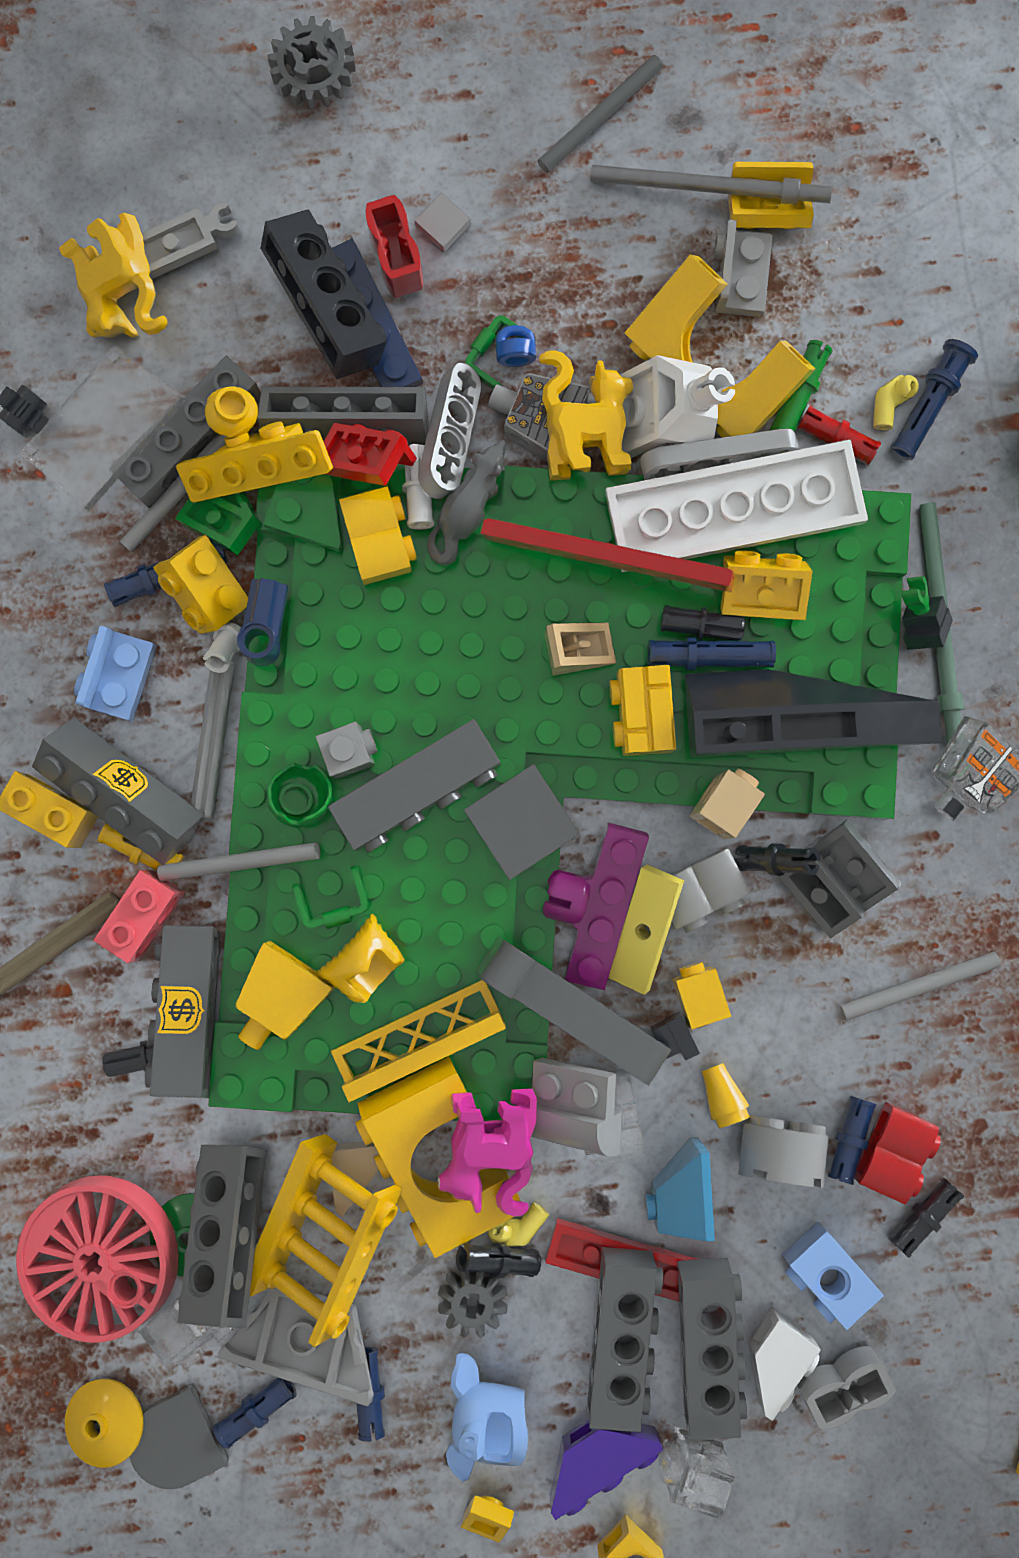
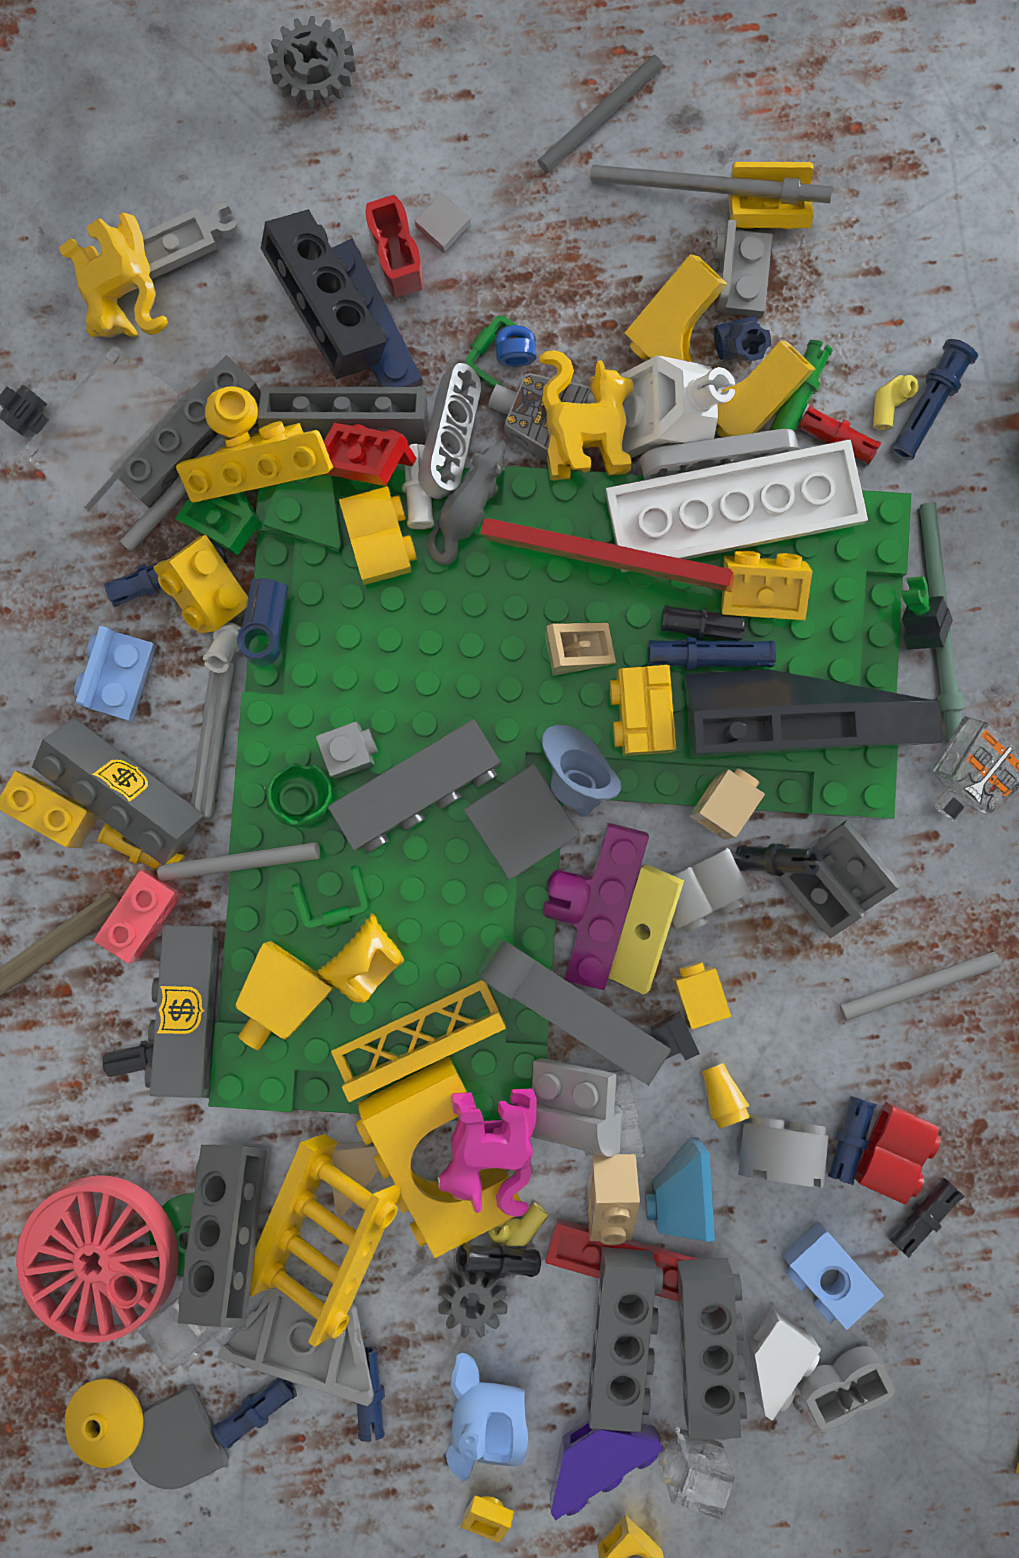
(579, 770): none -> sand blue piece
(612, 1198): none -> tan brick
(741, 340): none -> dark blue piece

